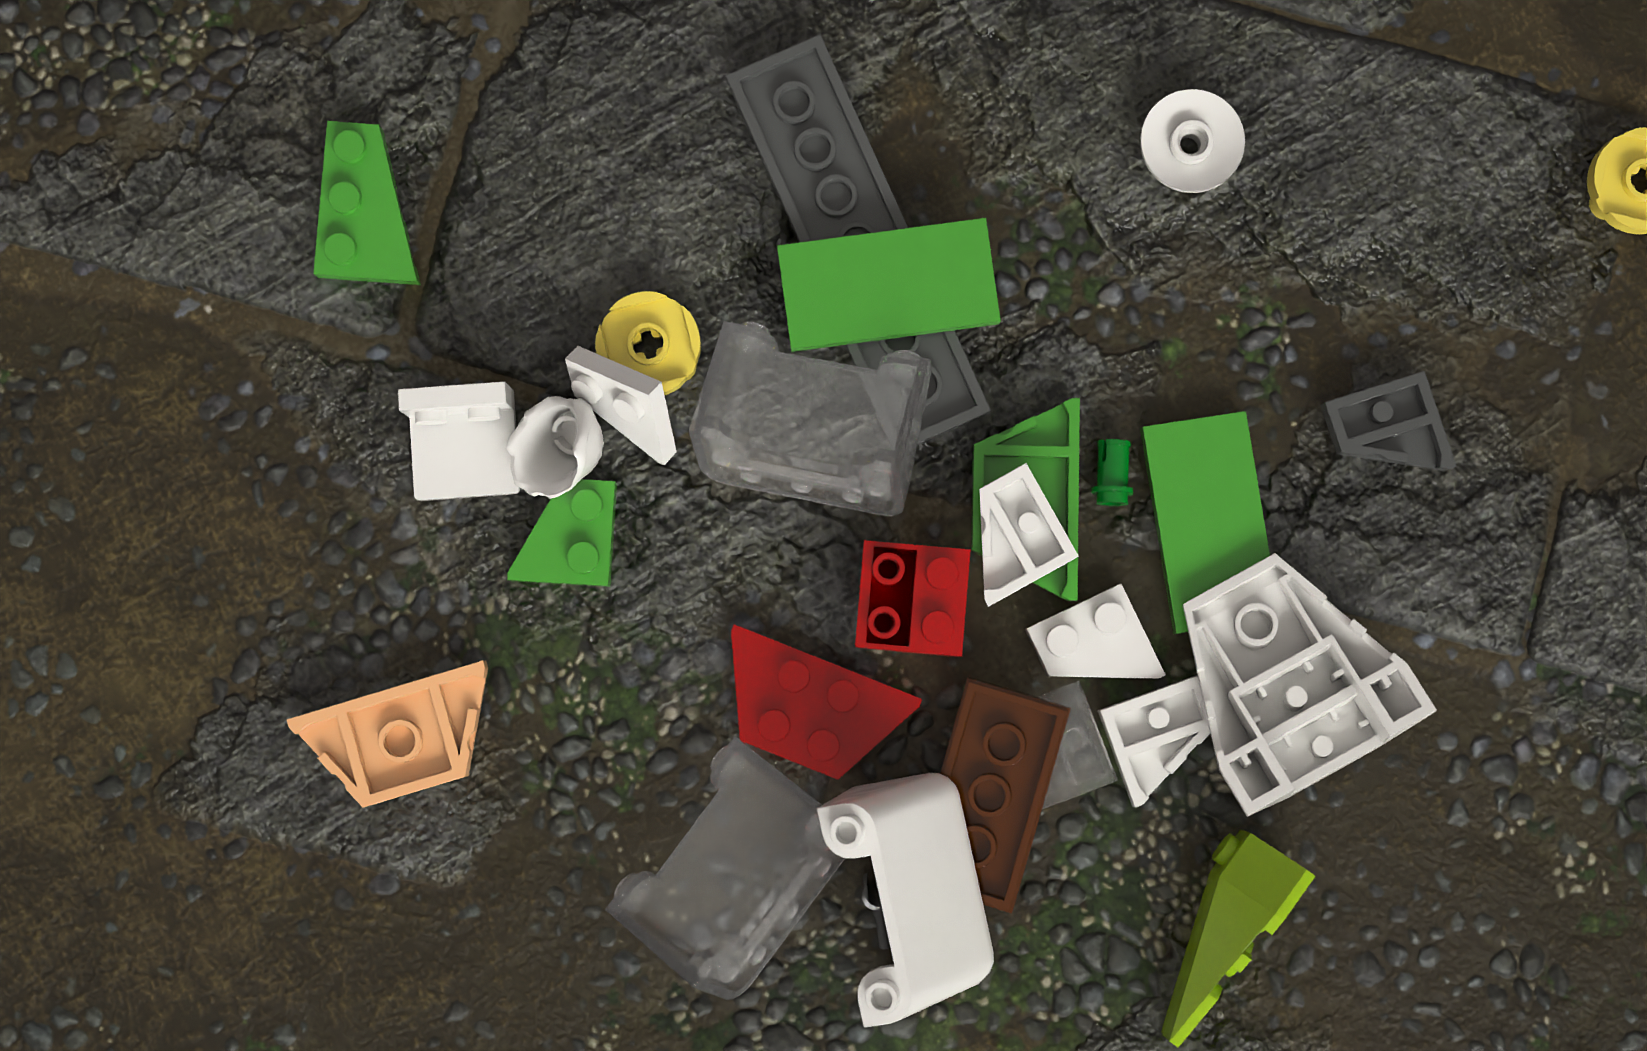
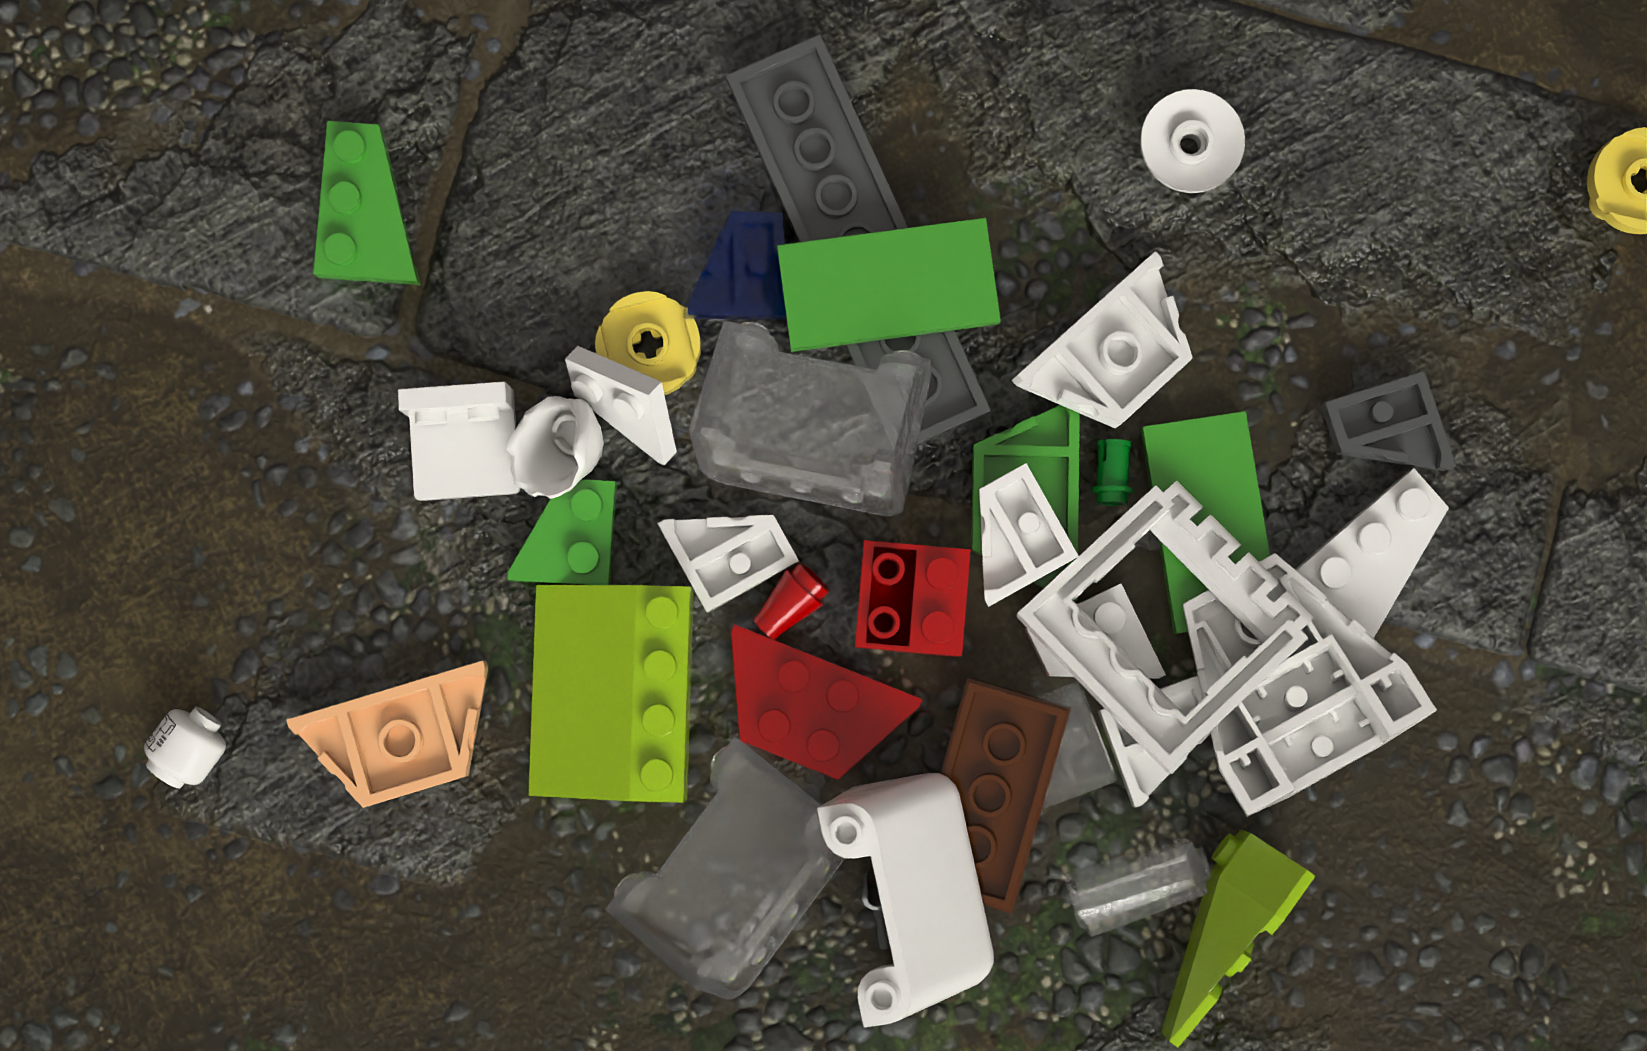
(184, 747): none -> white head
(611, 692): none -> lime slope
(728, 554): none -> white wing
(742, 271): none -> clear blue wing
(792, 599): none -> red cone
(1113, 676): none -> white hinge
(1114, 351): none -> white wing
(1137, 885): none -> clear slope
(1376, 551): none -> white wing

